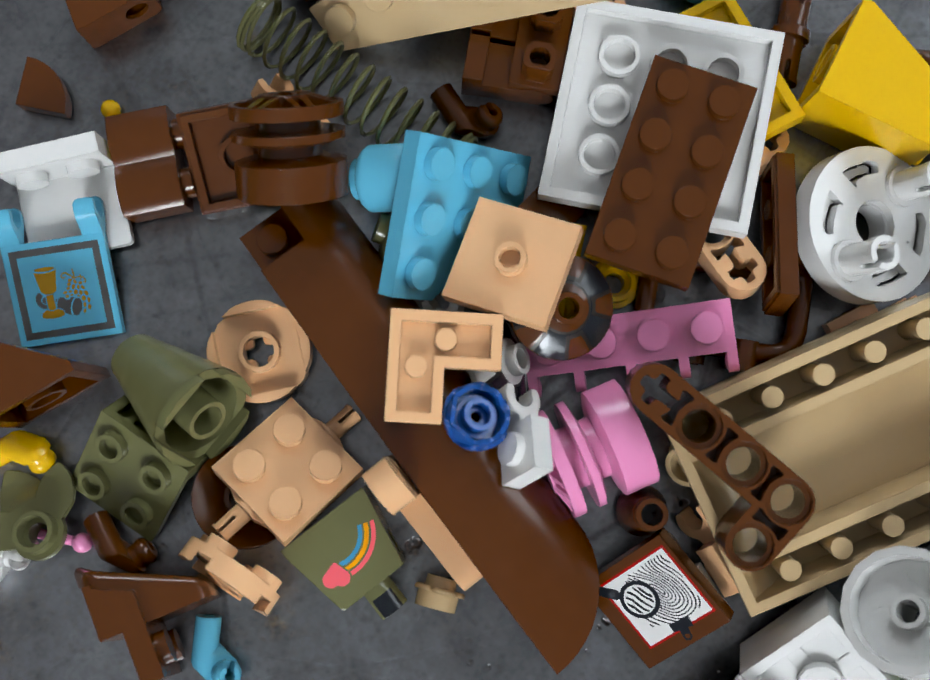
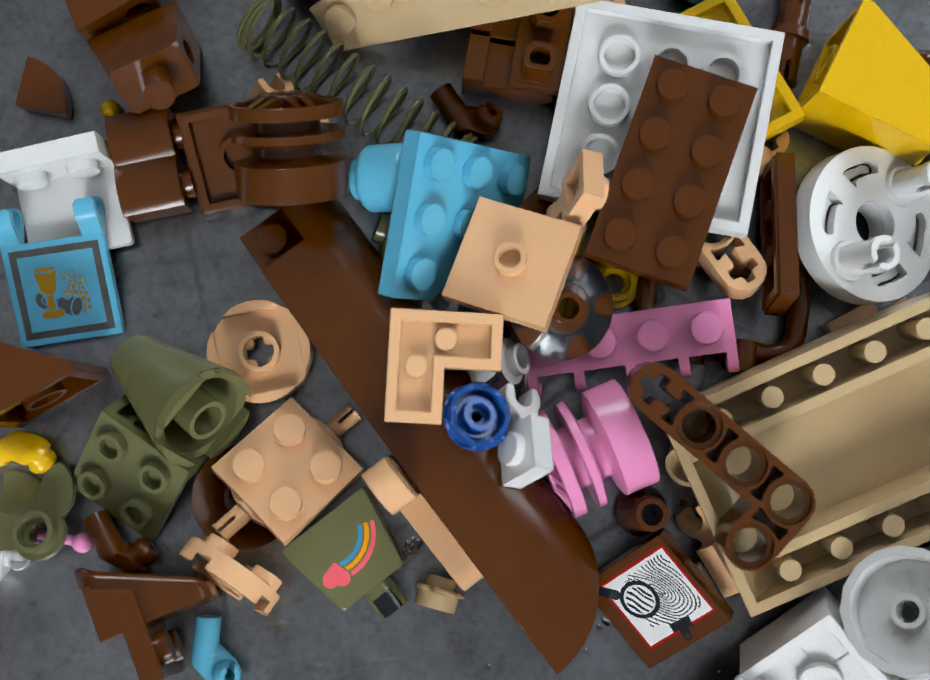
(150, 58): none -> reddish brown torso
(581, 190): none -> light nougat plate

